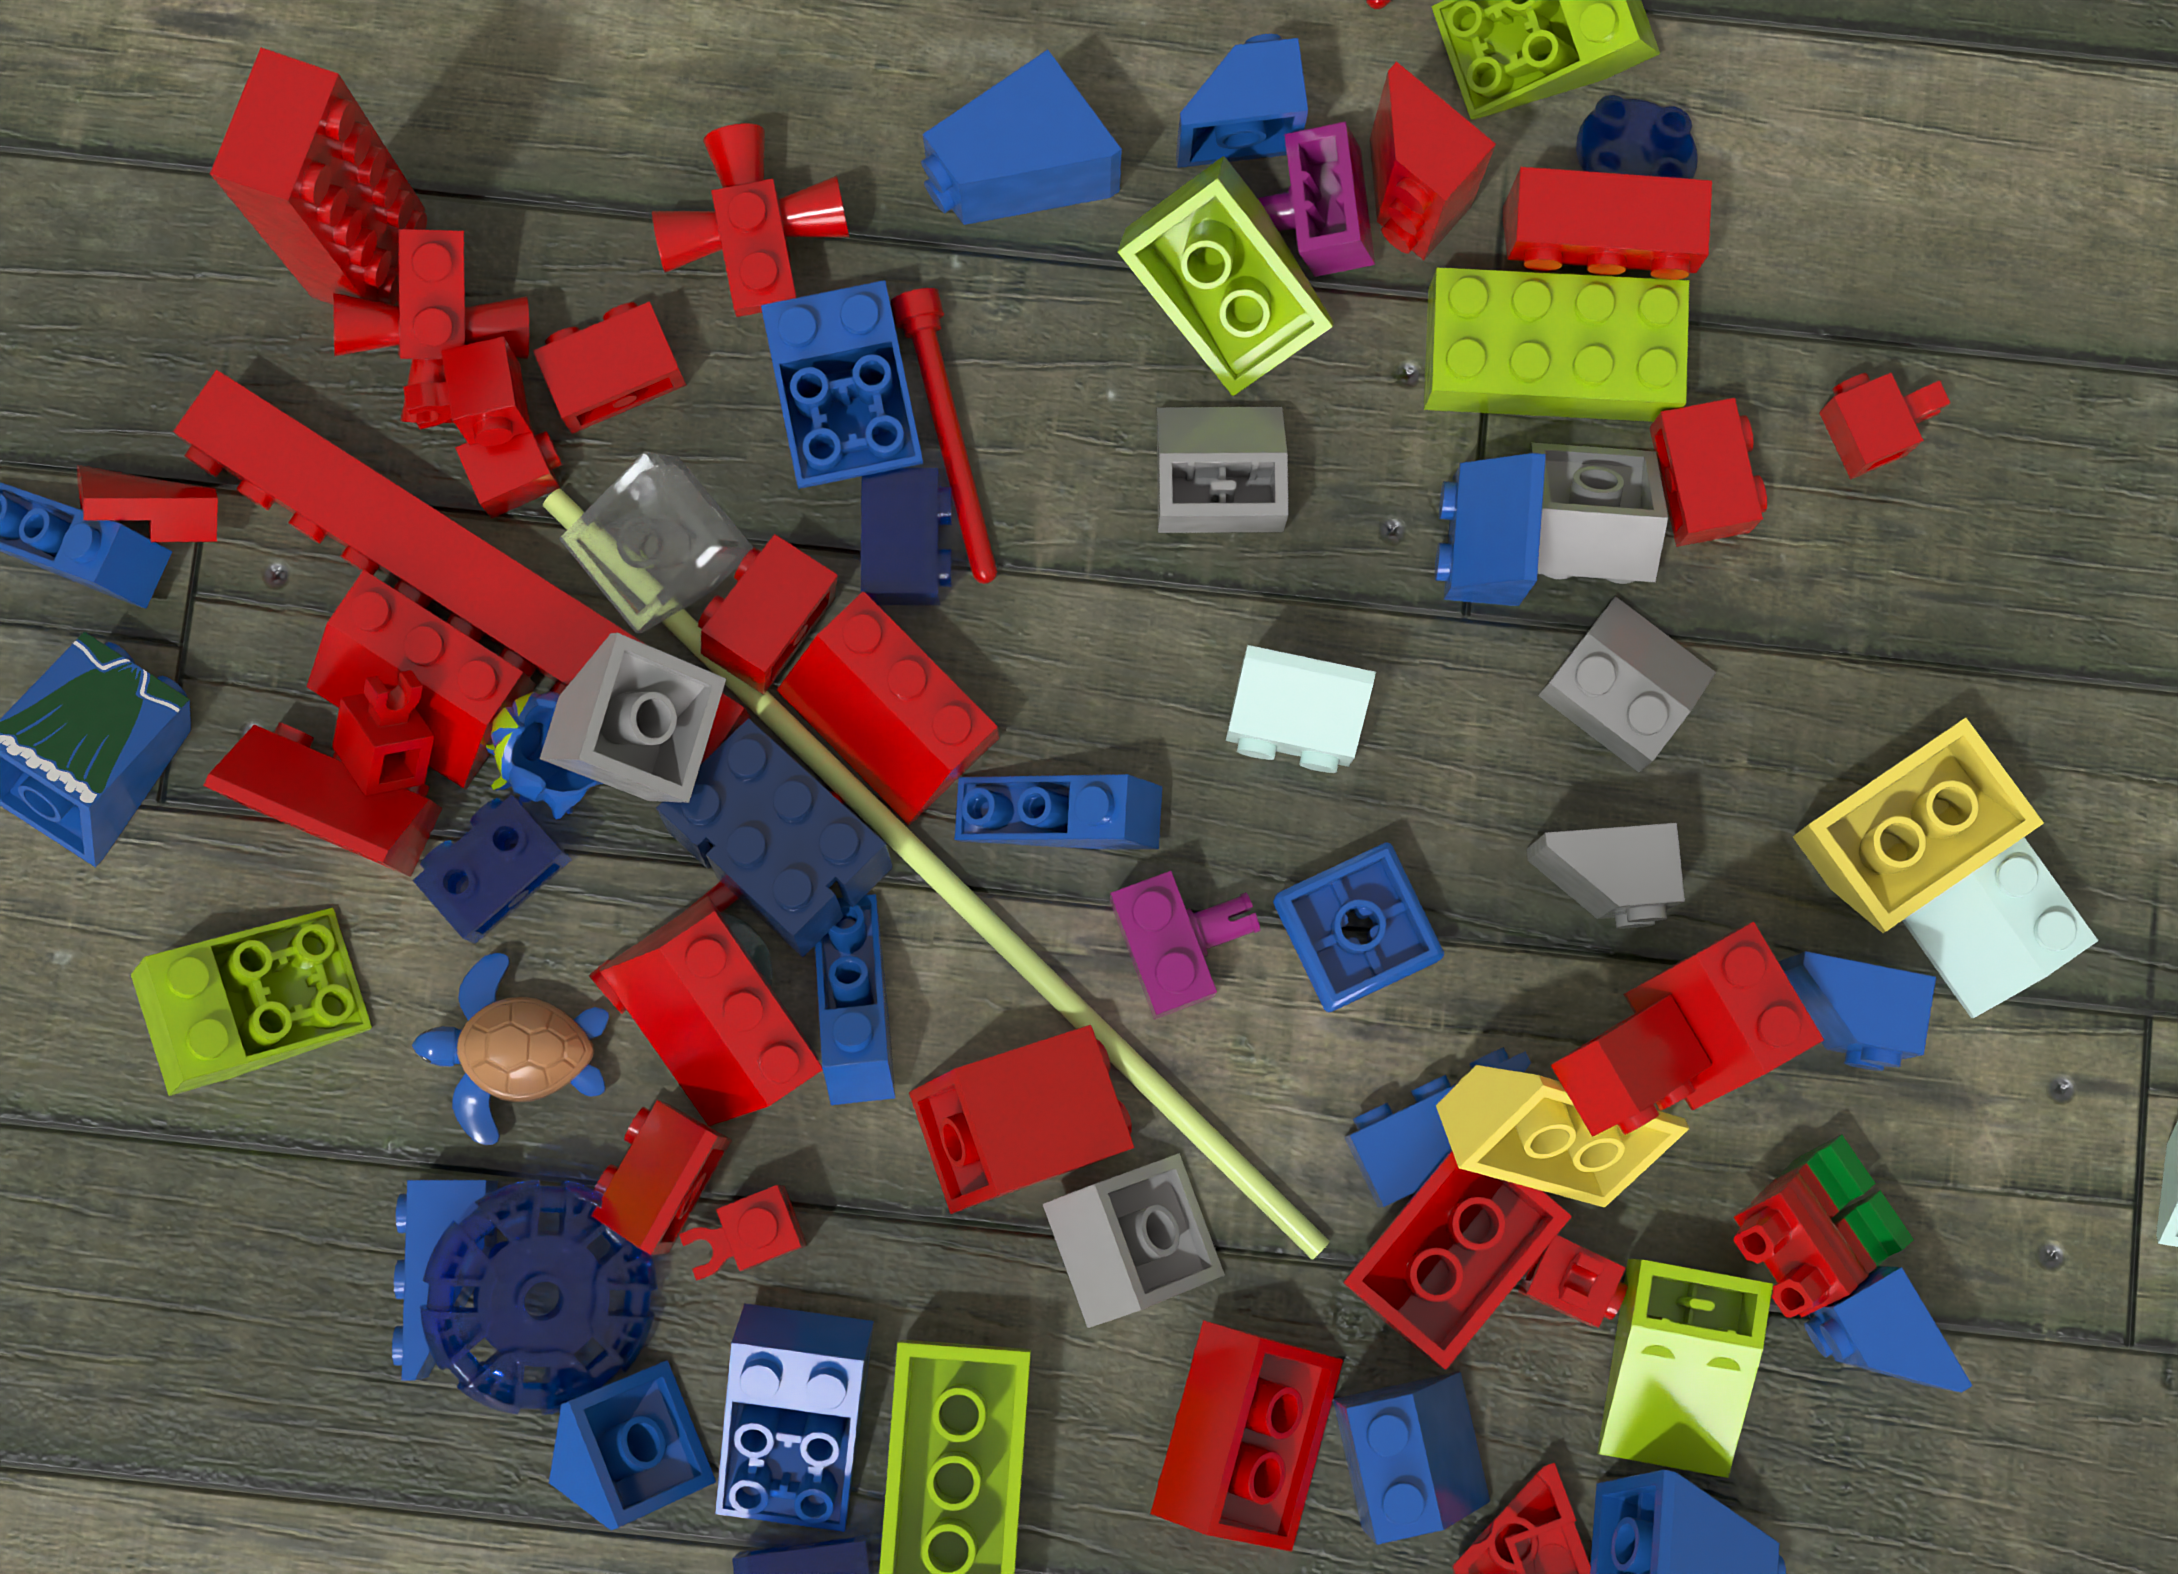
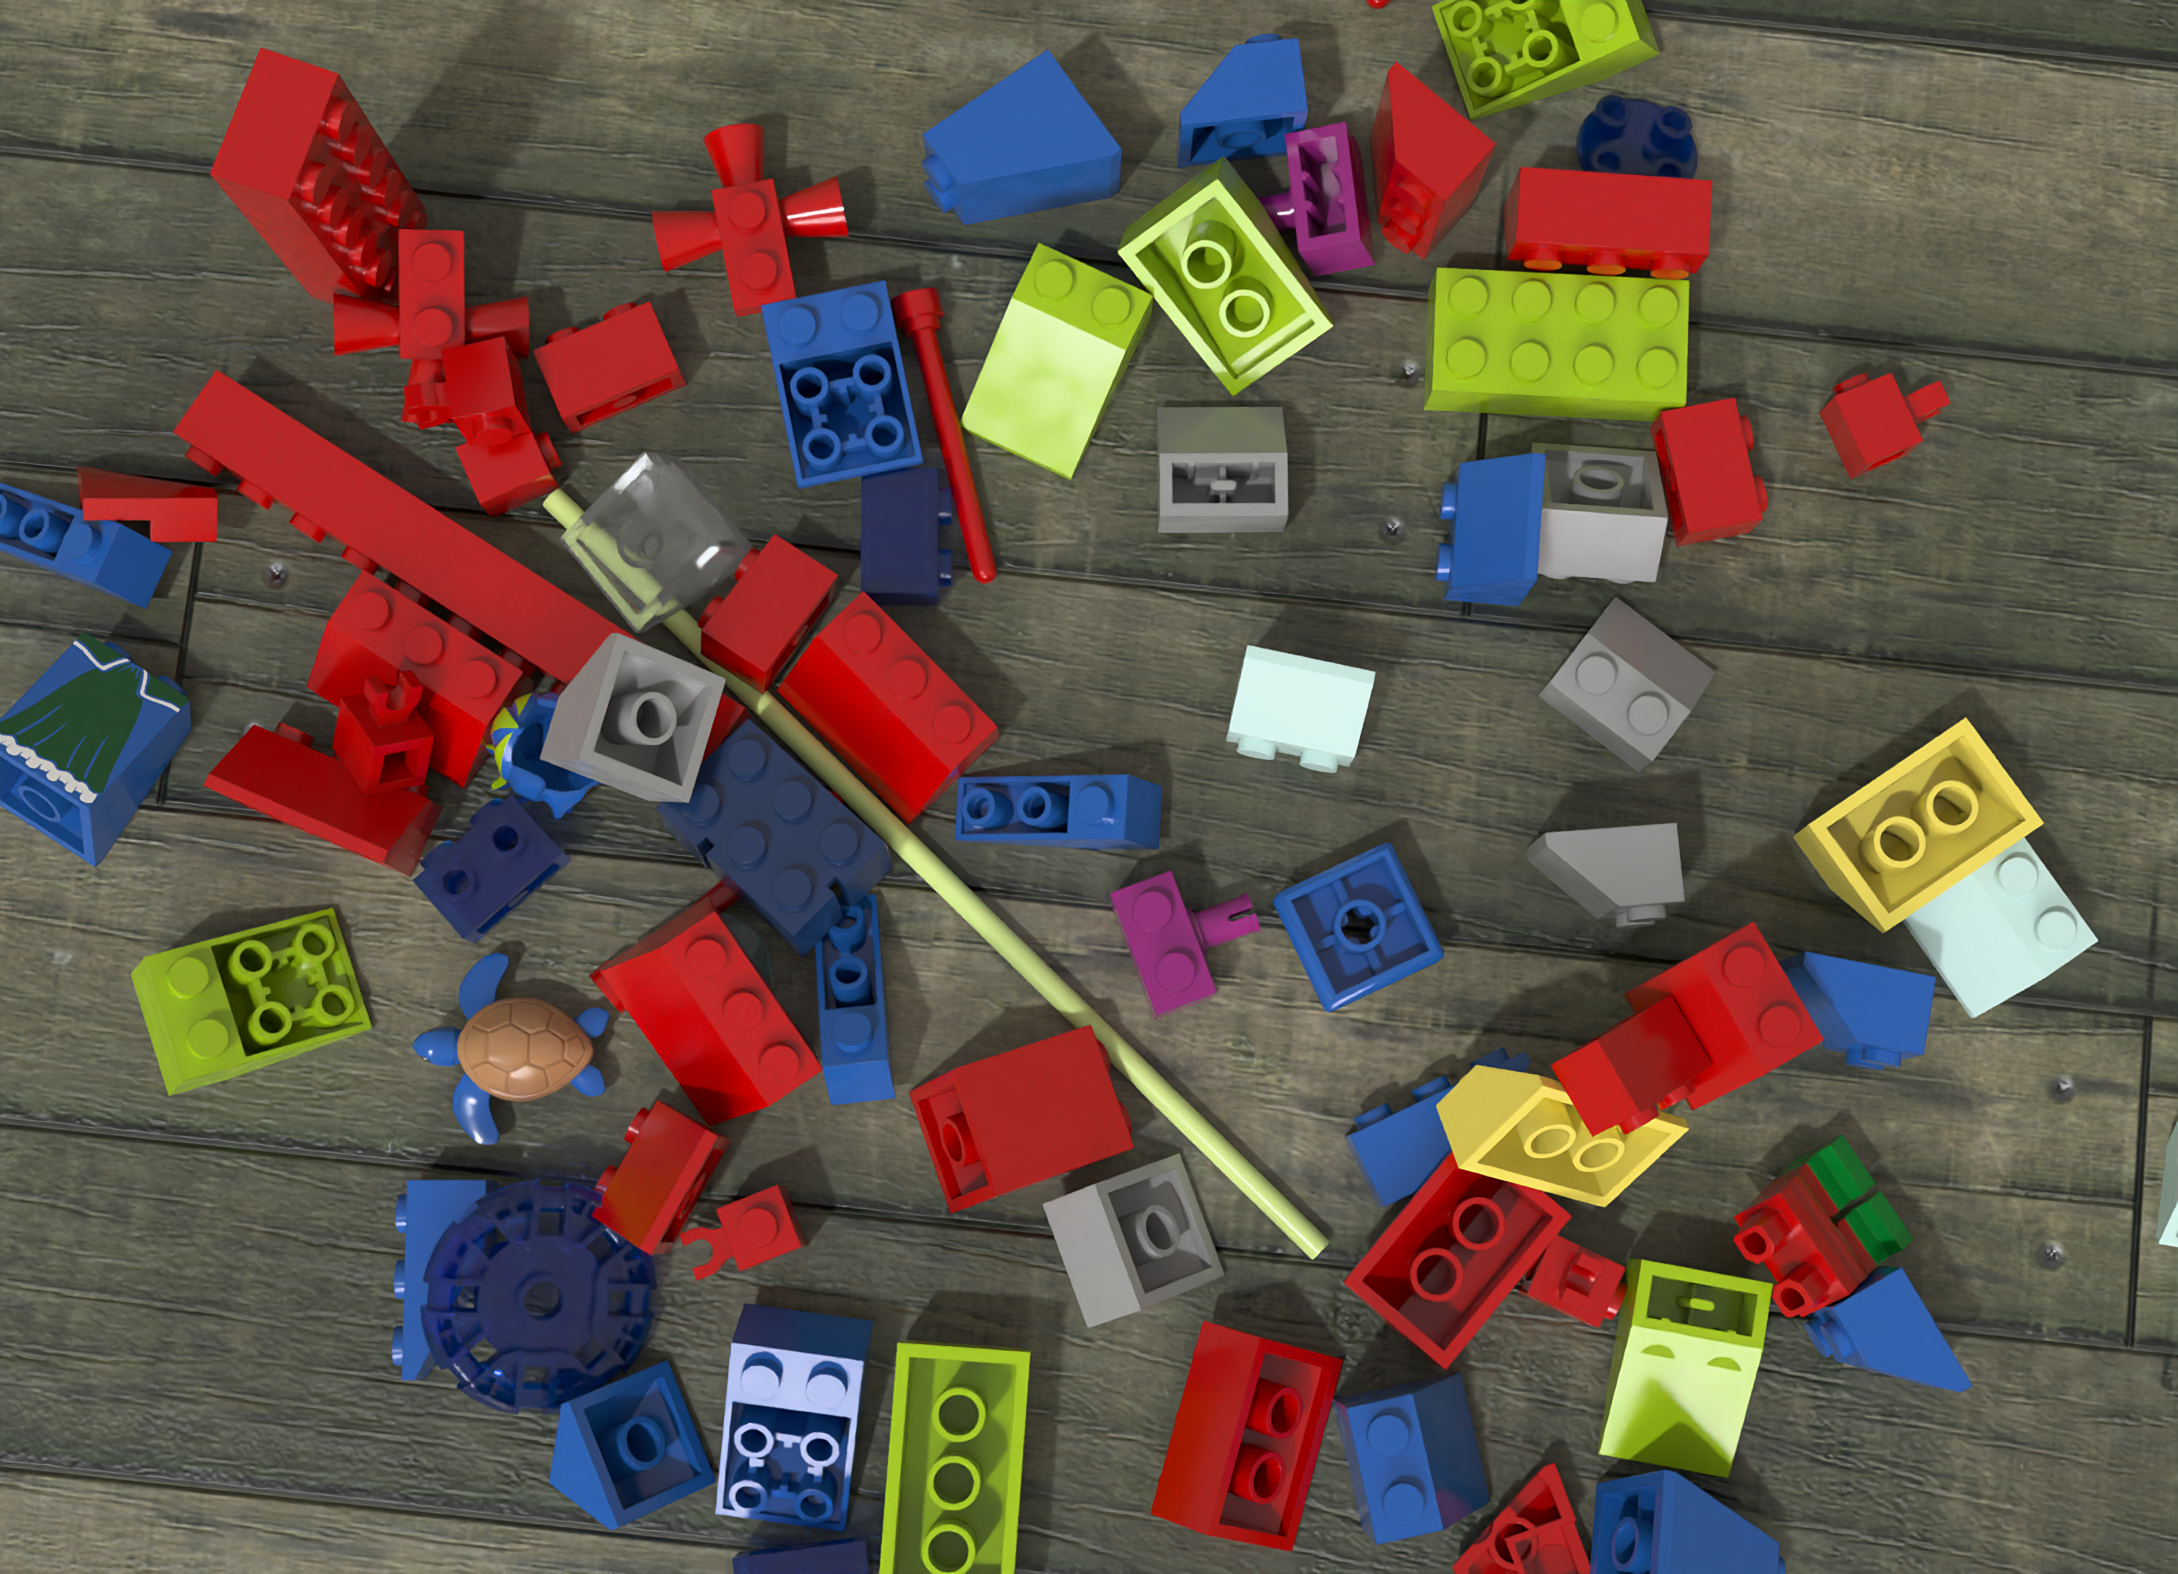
(1056, 361): none -> slope

